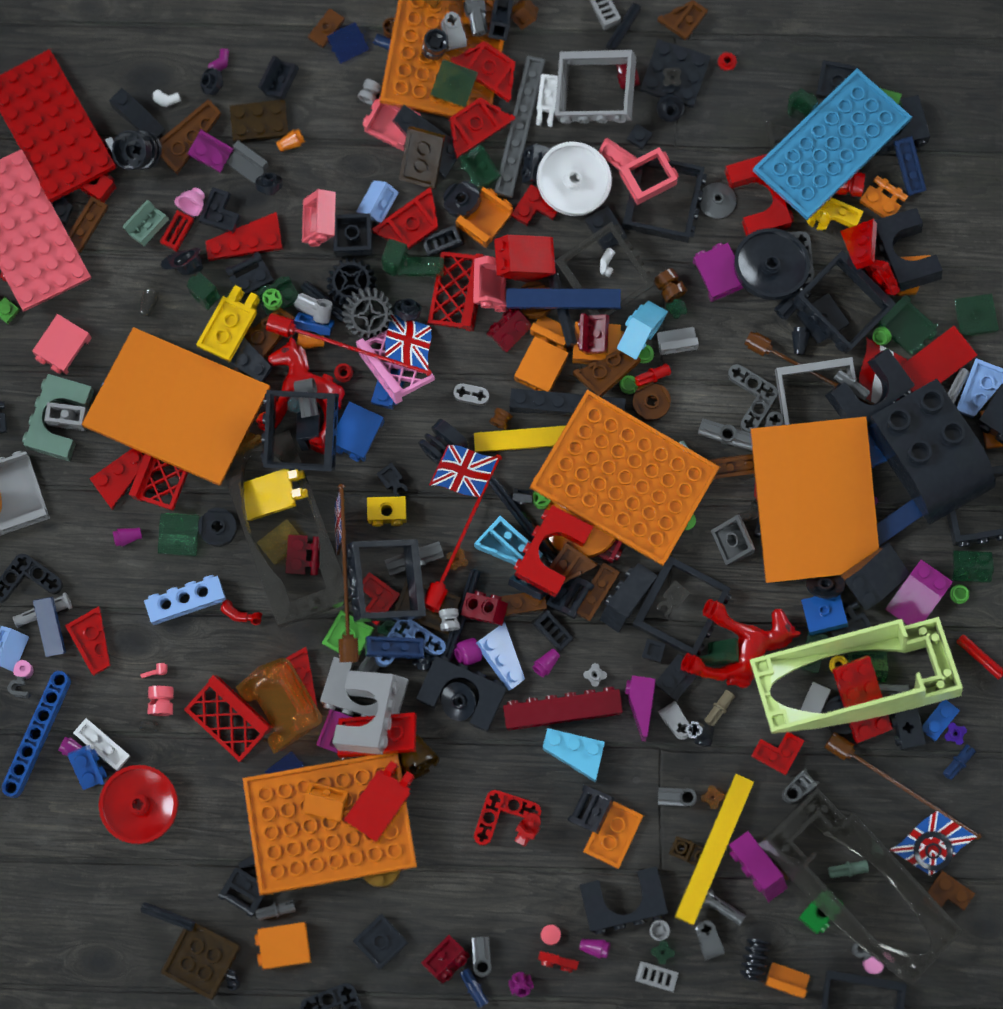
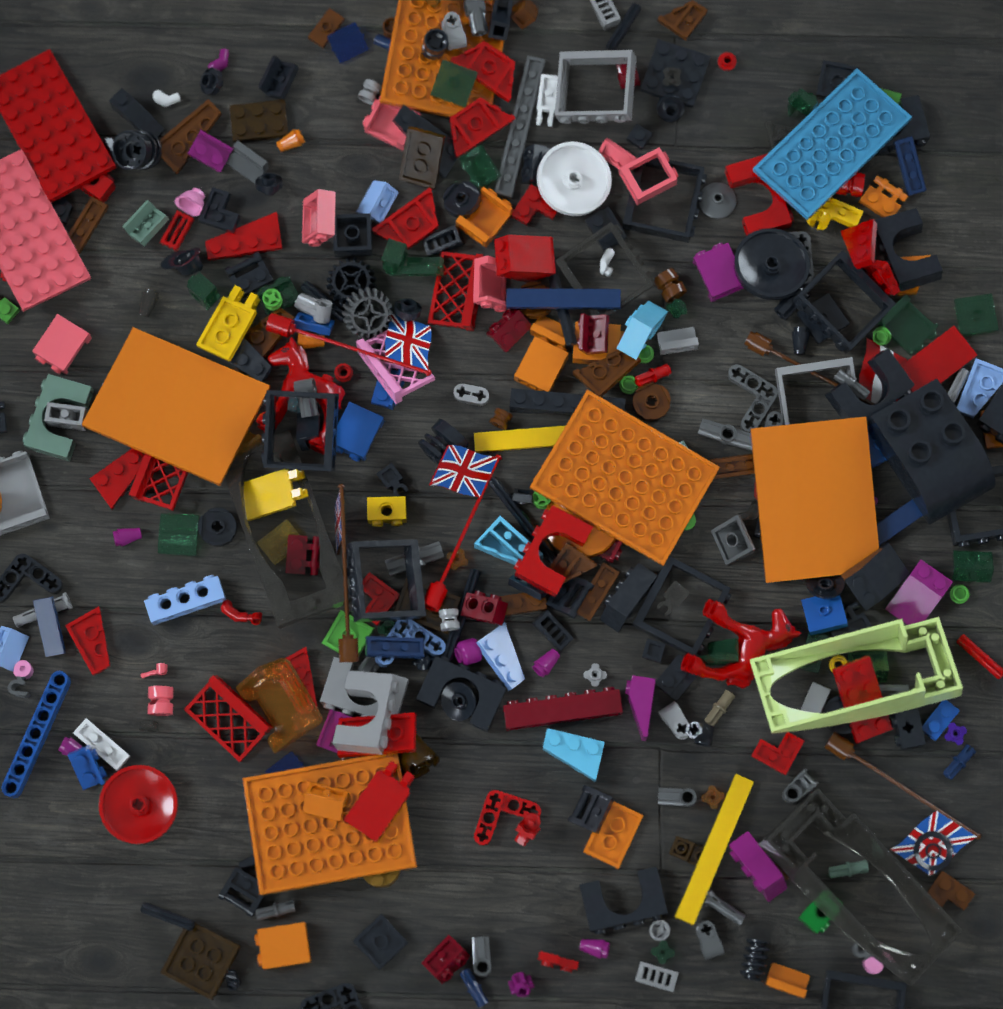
(550, 934): coral tile -> none

